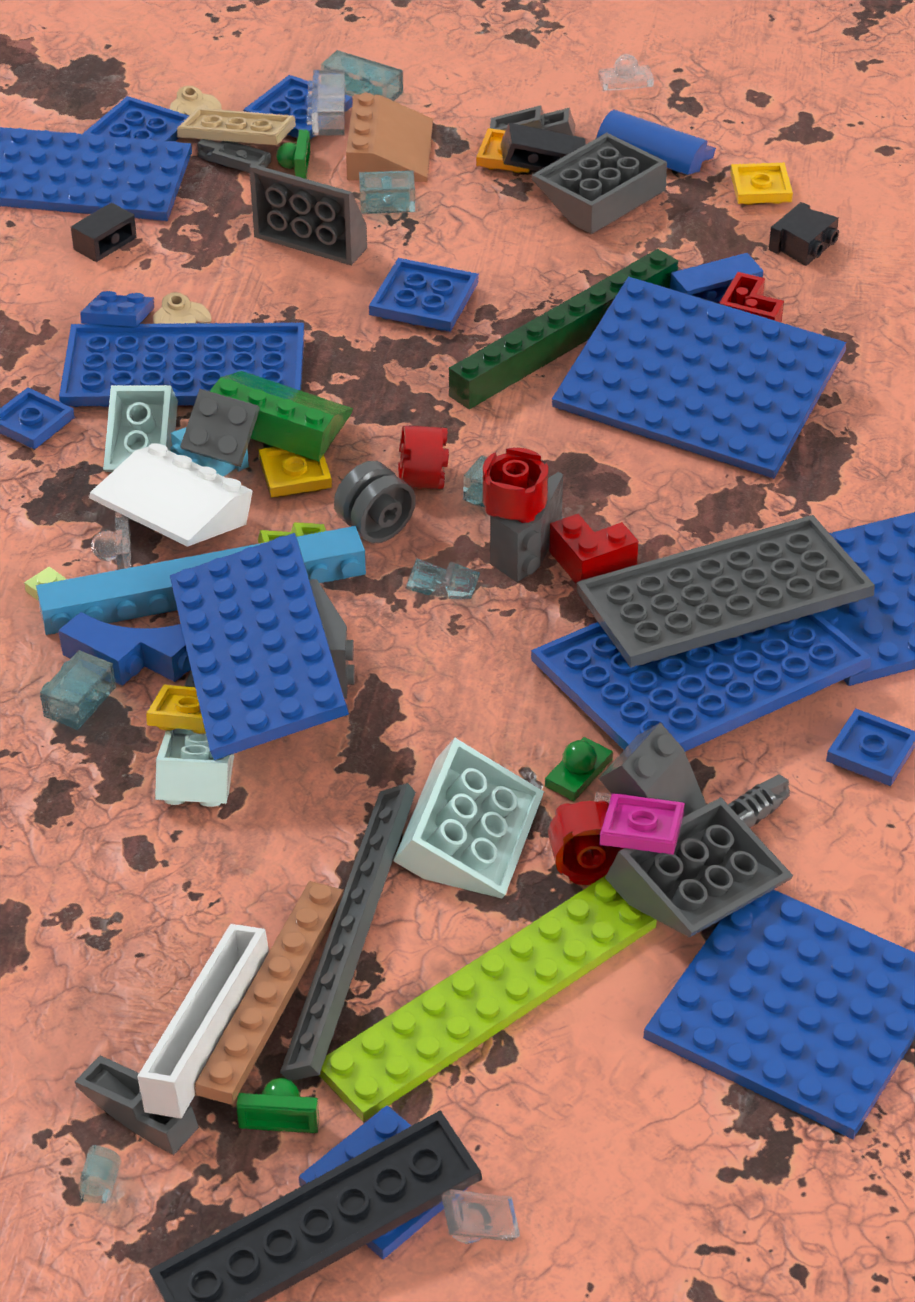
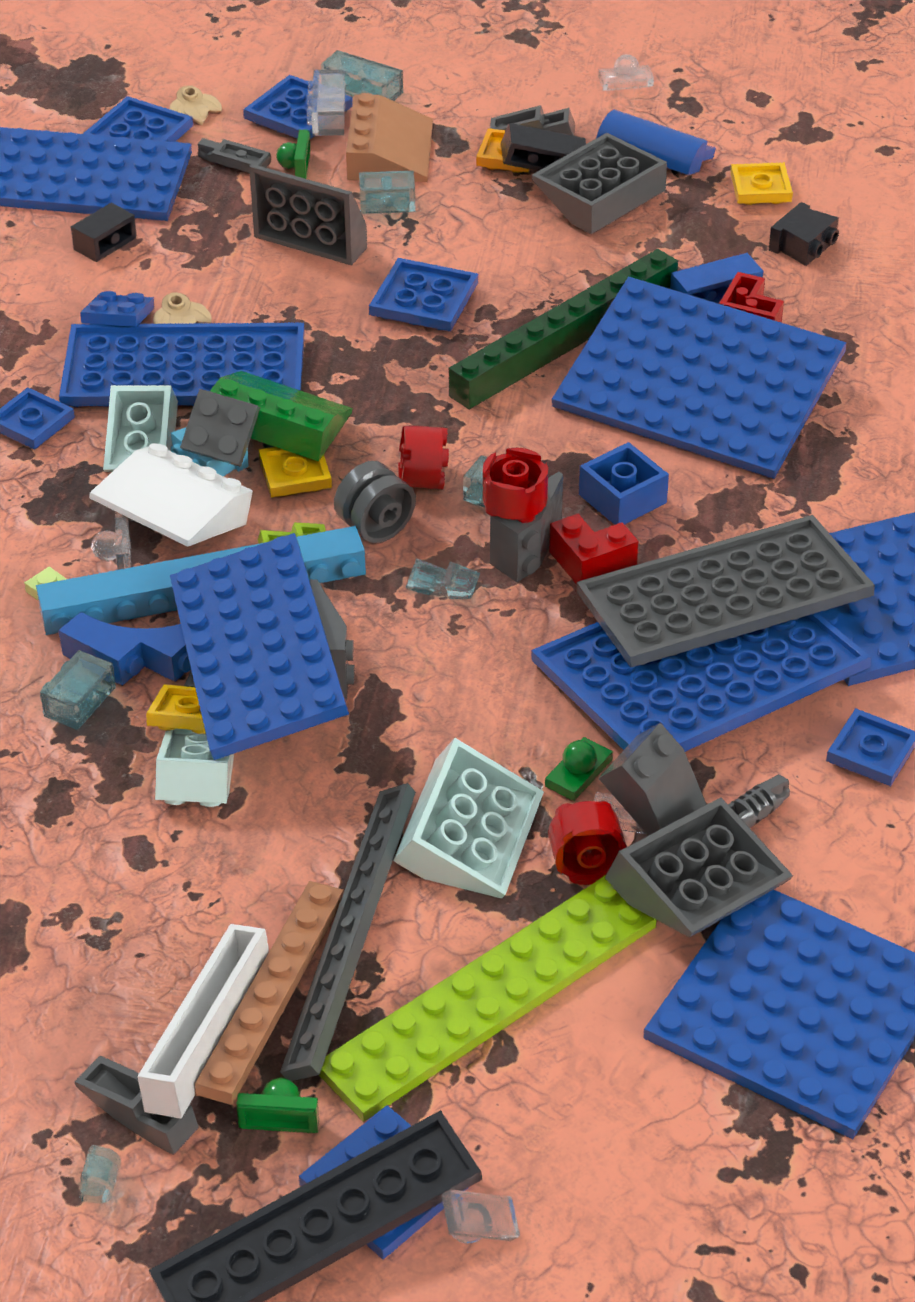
(236, 126): tan tile -> none
(623, 484): none -> blue brick
(642, 823): dark pink tile -> none

